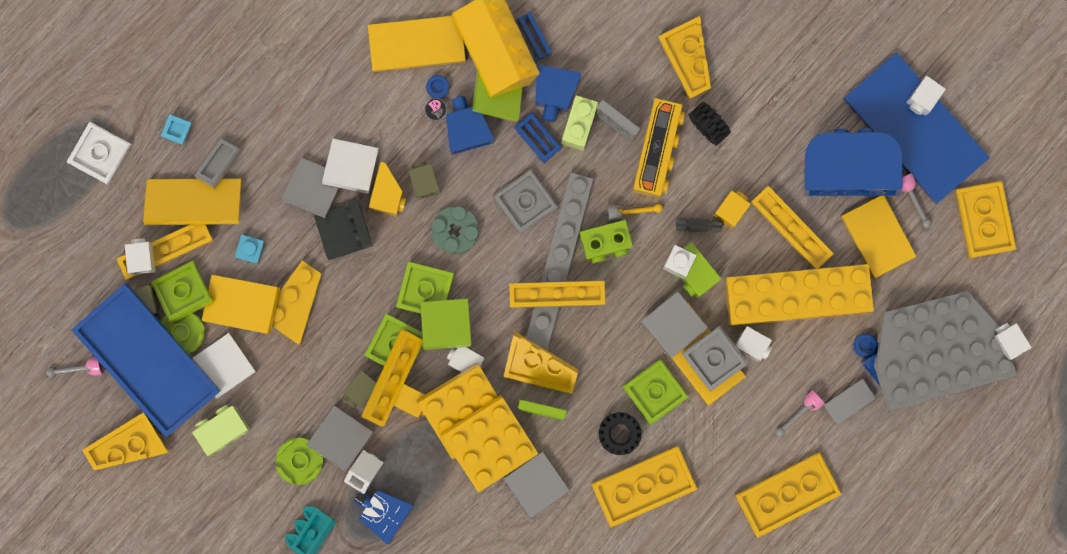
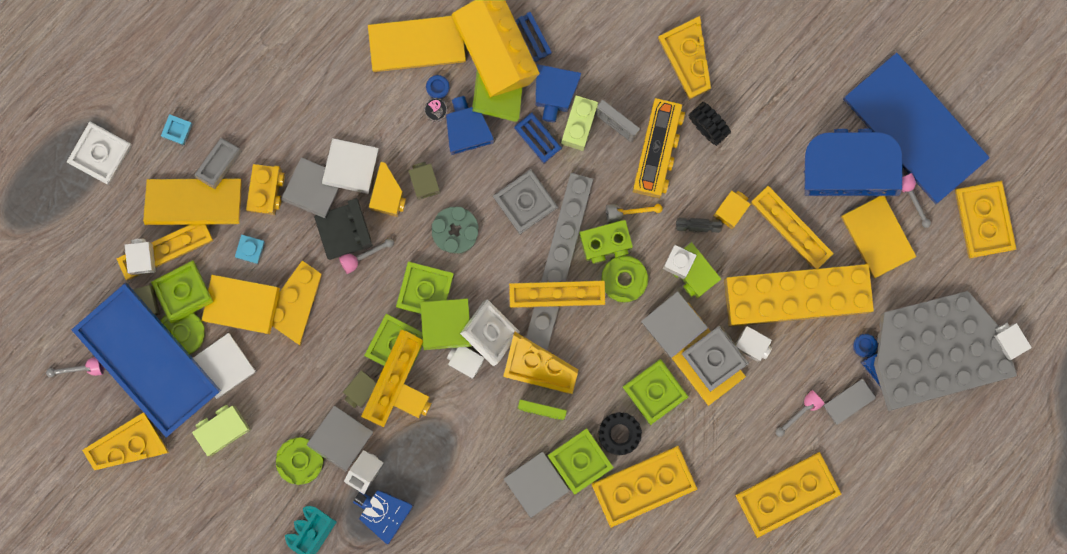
(264, 189): none -> yellow bracket
(350, 262): none -> hinge
(456, 400): yellow plate -> none
(489, 332): none -> white tile
(489, 443): yellow plate -> none
(580, 461): none -> lime plate
(638, 275): none -> lime tile
(925, 96): white brick -> none

